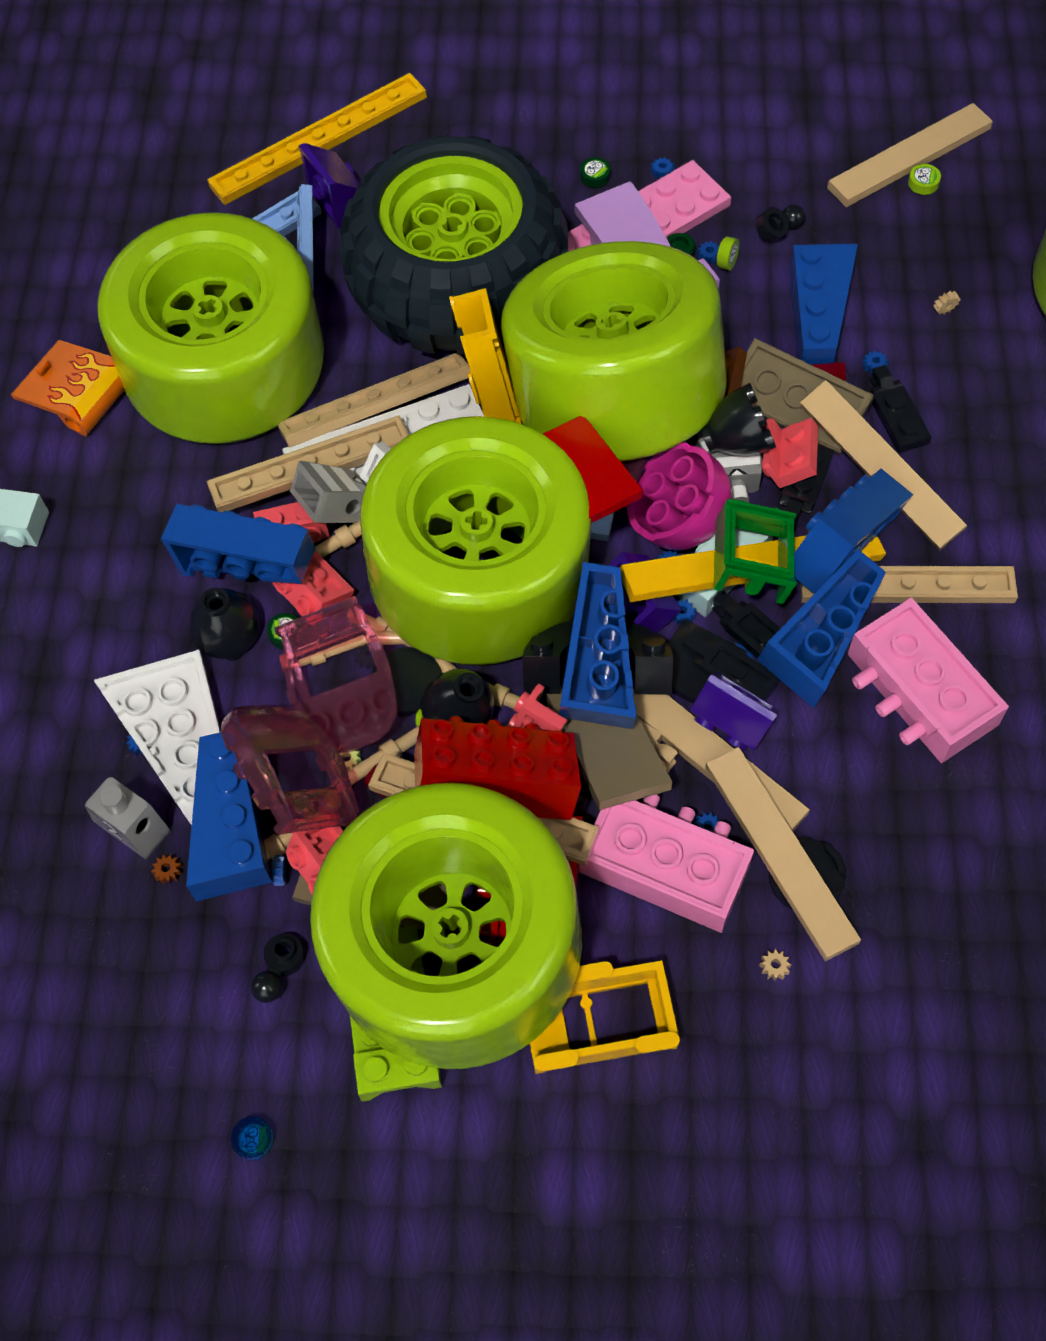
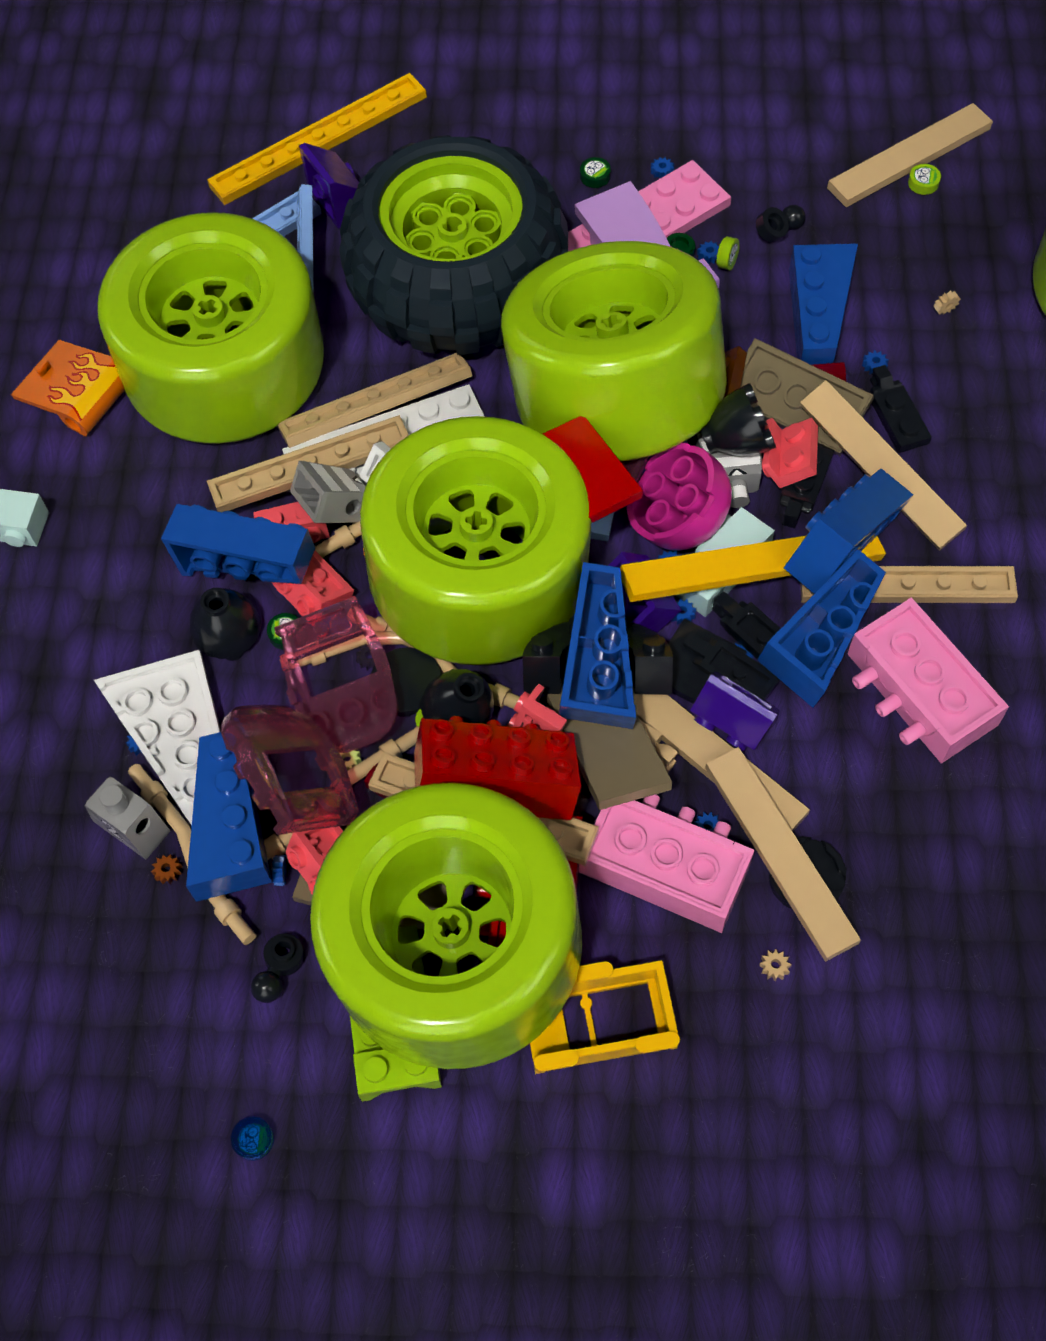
(155, 794): none -> tan bar
(485, 355): yellow piece -> none
(760, 520): green window -> none

